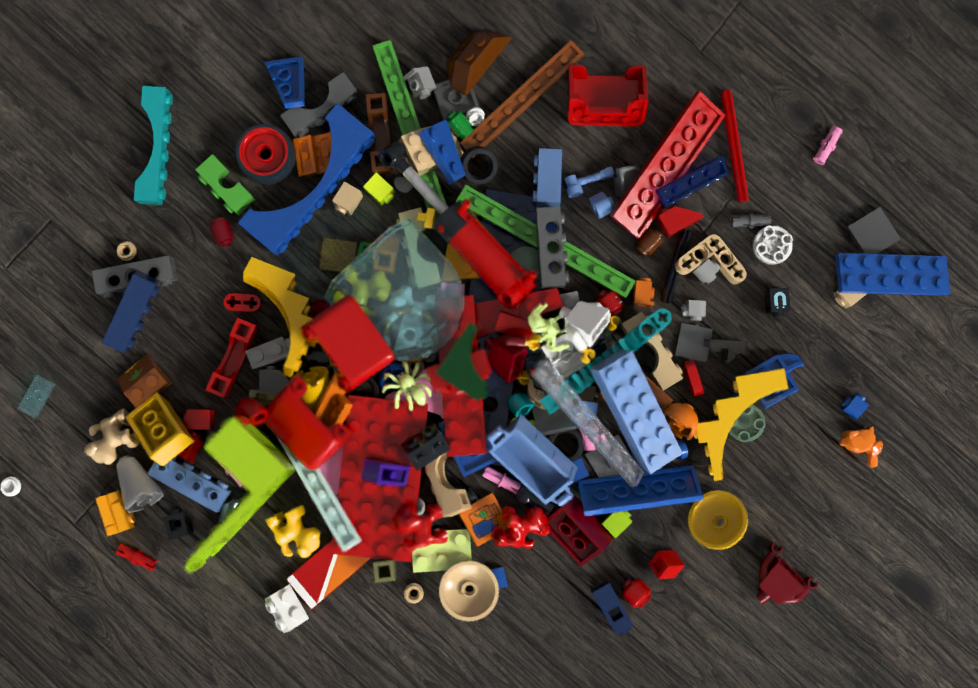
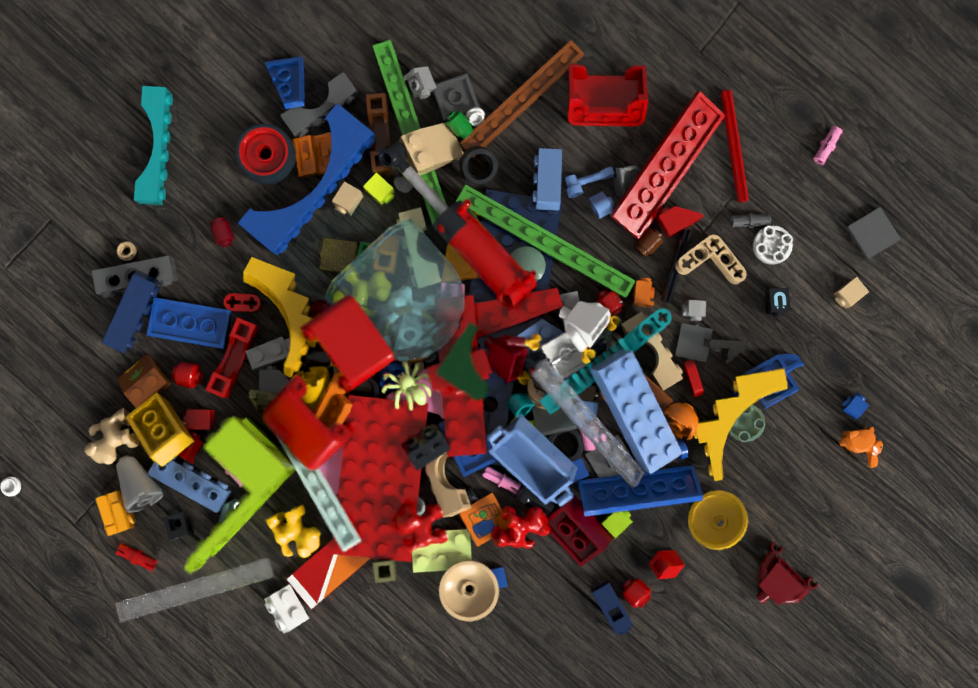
(36, 396): clear light blue plate -> none
(187, 374): none -> red head
(189, 323): none -> blue plate
(194, 589): none -> clear plate
(213, 173): bright green arch -> none
(251, 411): red cylinder -> none
(385, 472): dark purple slope -> none
(413, 599): tan plate -> none
(429, 217): yellow tile -> none
(443, 150): blue wing -> none
(474, 58): reddish brown wedge -> none
(513, 325): red tile -> none
(548, 328): yellowish green animal -> none
(553, 216): dark grey brick -> none
(692, 181): clear blue tile -> none
(707, 271): light grey plate -> none
(892, 274): blue plate -> none

